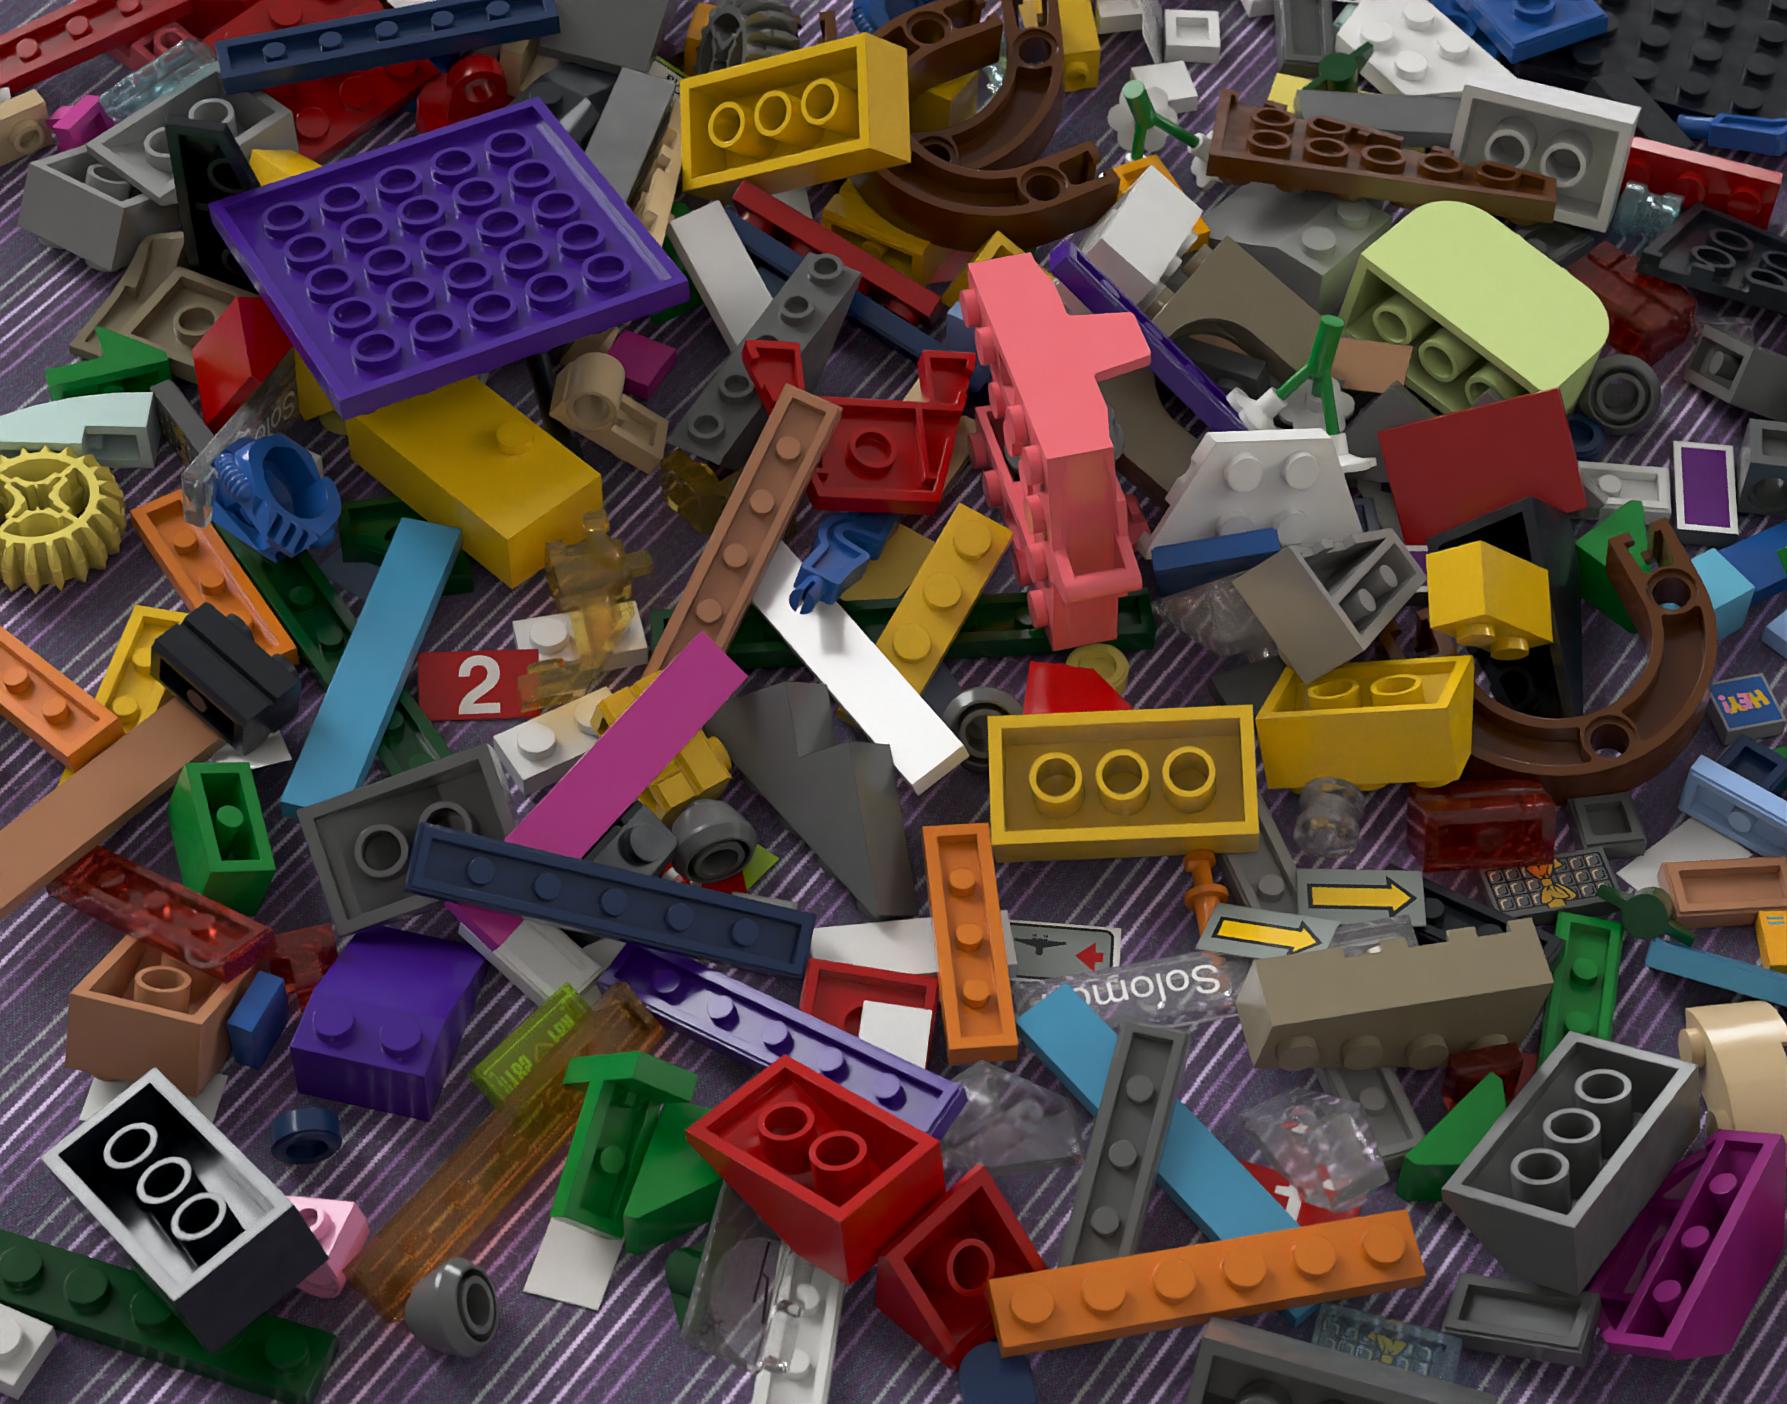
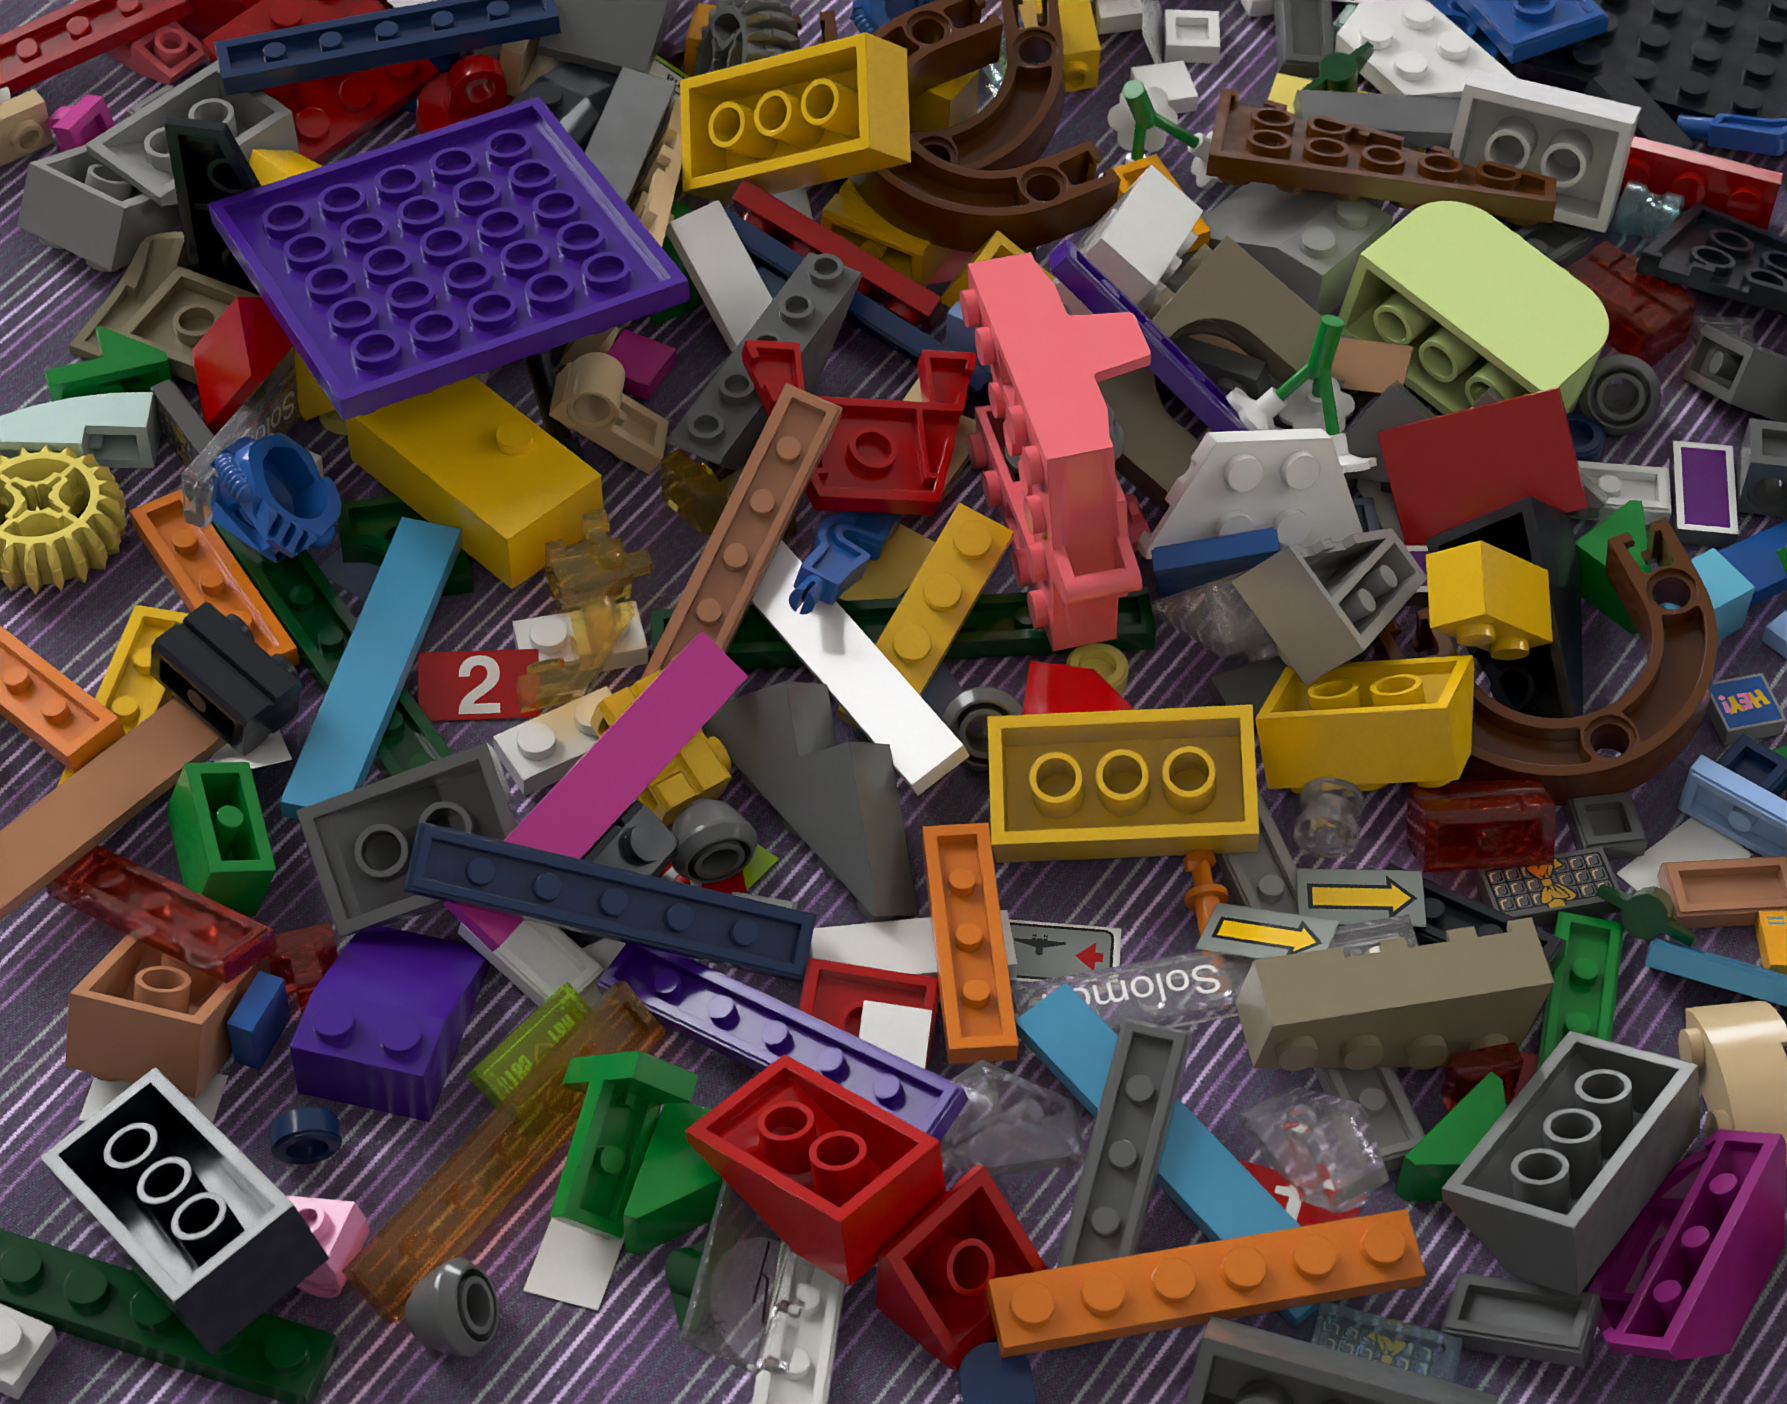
(157, 78): clear light blue plate -> none

